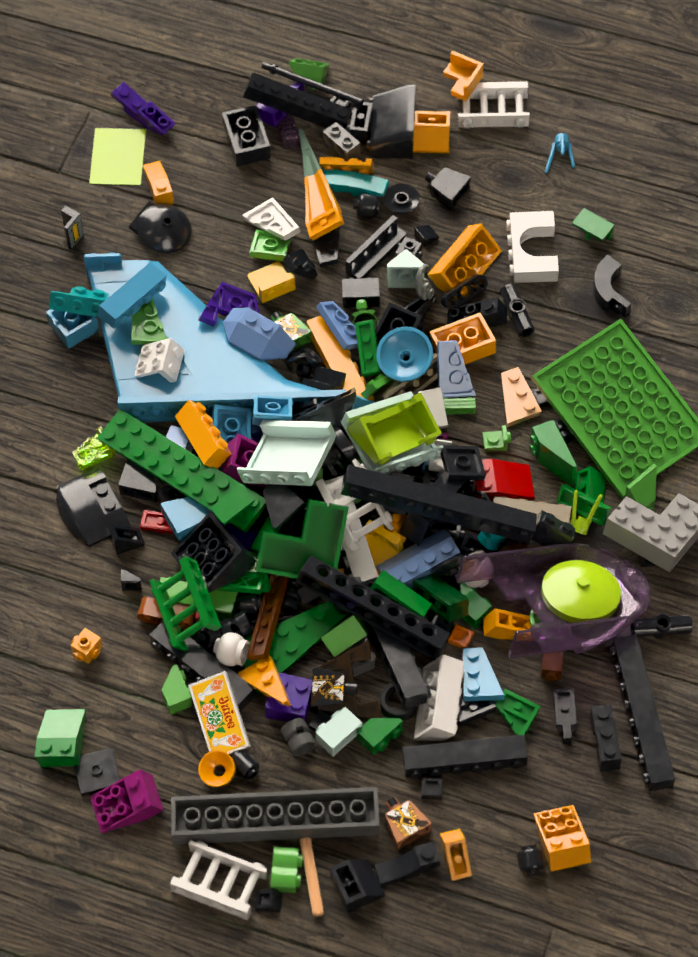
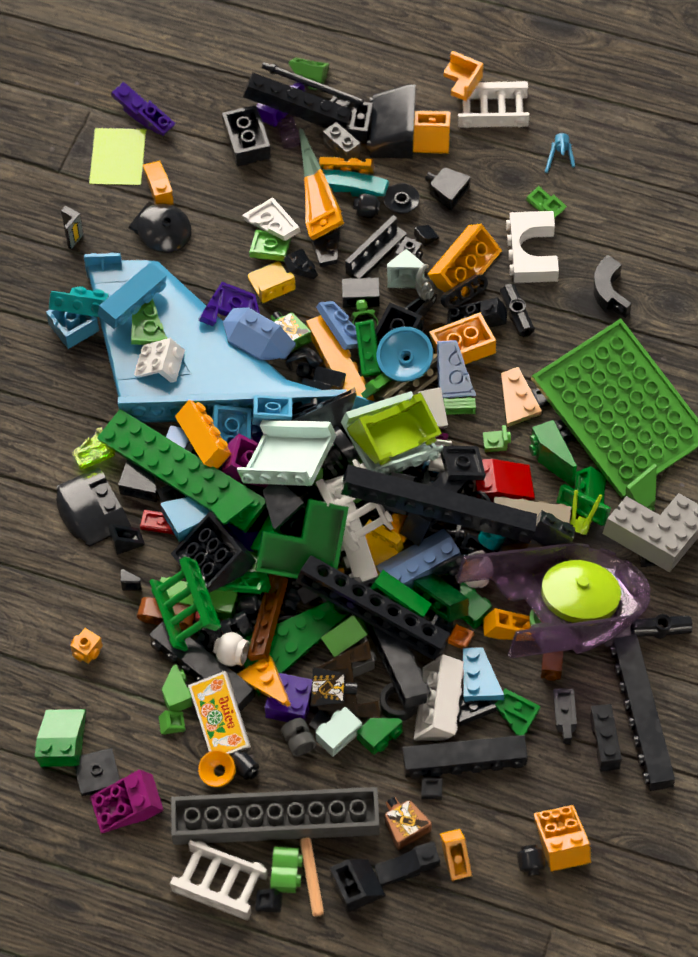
(171, 722): none -> bright green slope
(545, 202): none -> bright green slope
(593, 225): panel -> none

